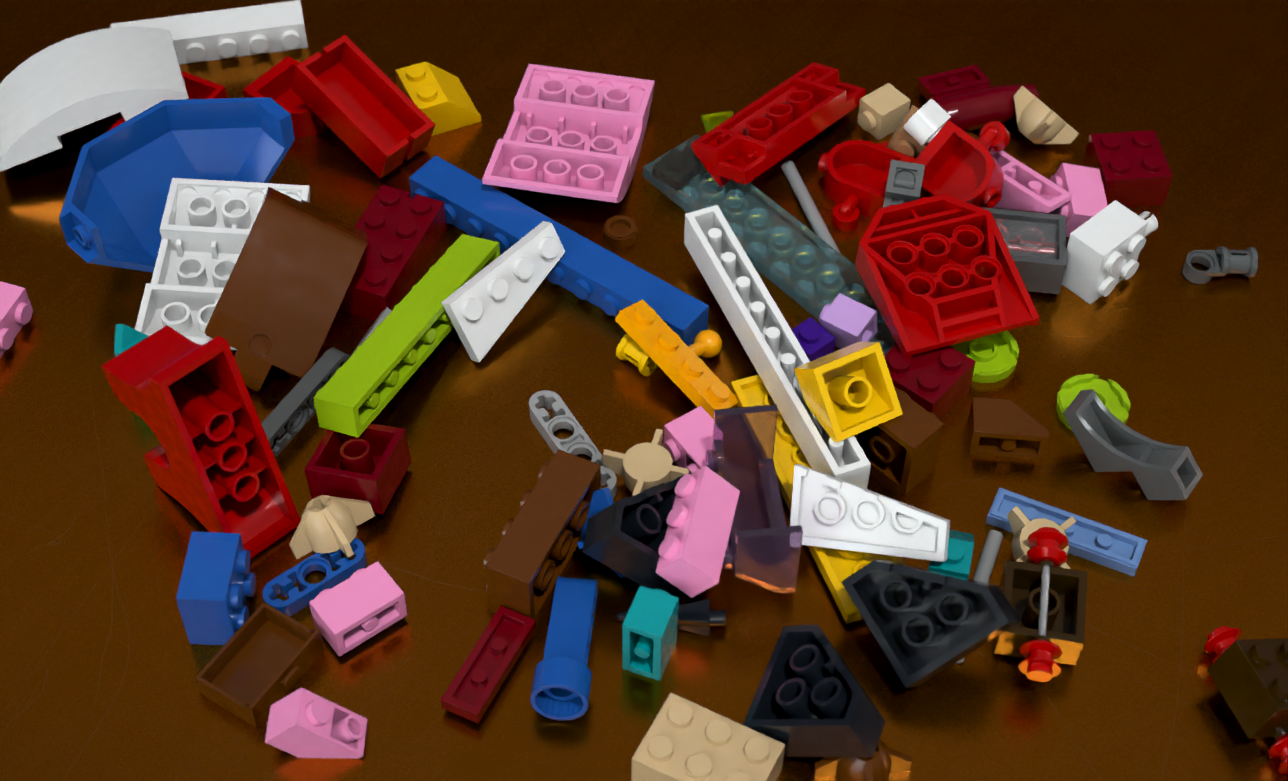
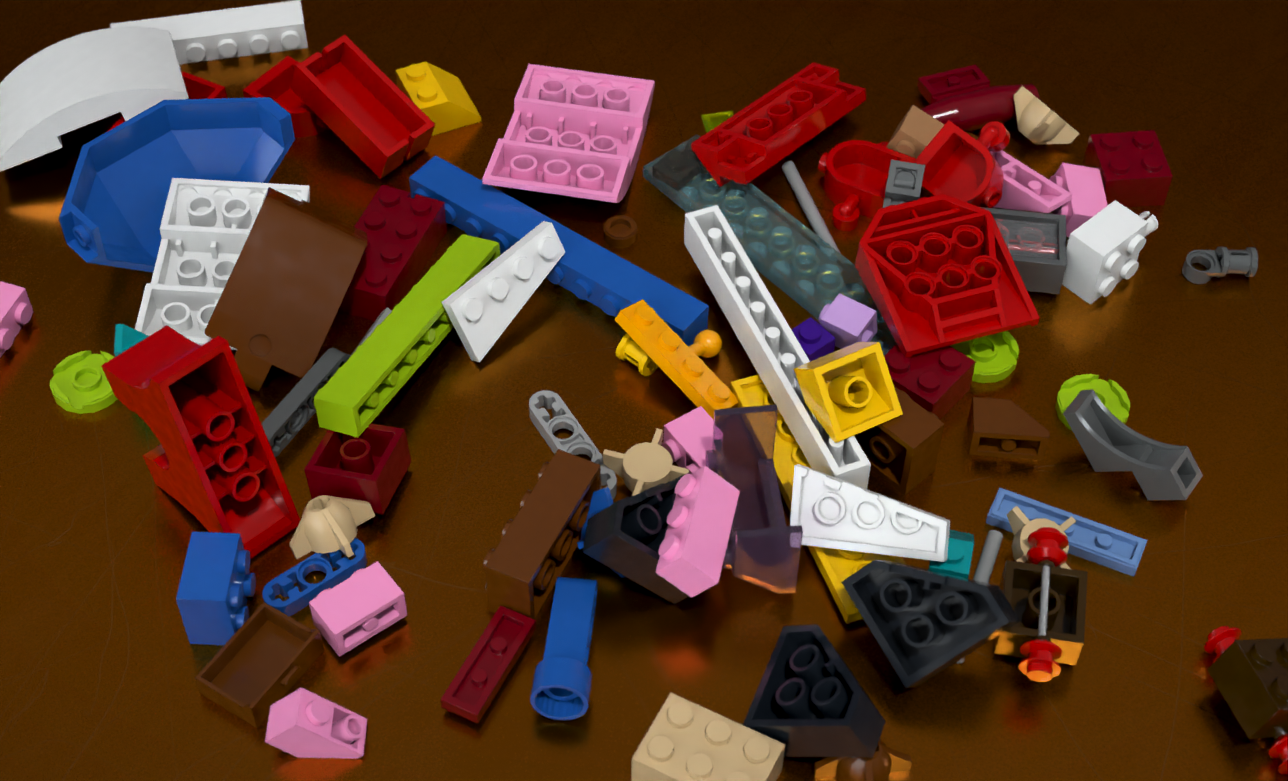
(81, 383): none -> lime tile
(650, 632): teal brick -> none
(694, 617): black piece -> none
(882, 111): tan brick -> none
(927, 122): white plate -> none

